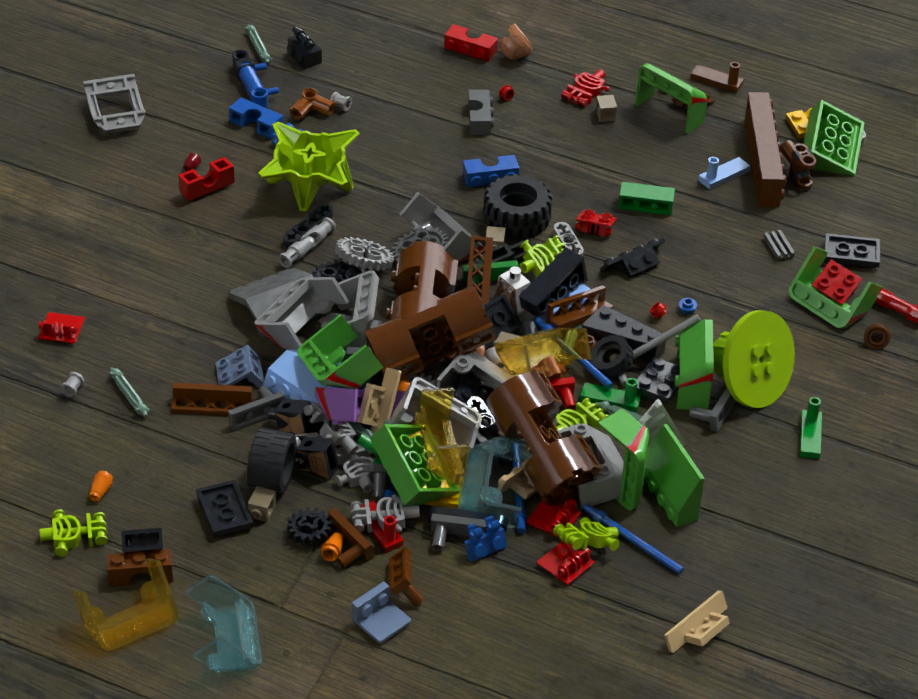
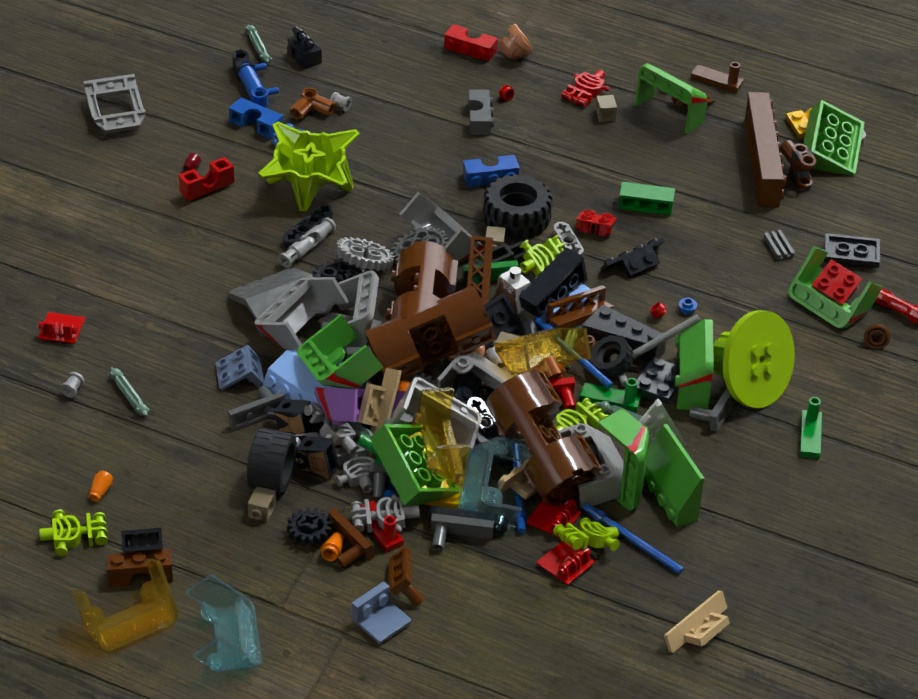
(210, 395): reddish brown fence -> none
(224, 508): black plate -> none
(485, 543): blue plate -> none
(721, 174): light blue piece -> none

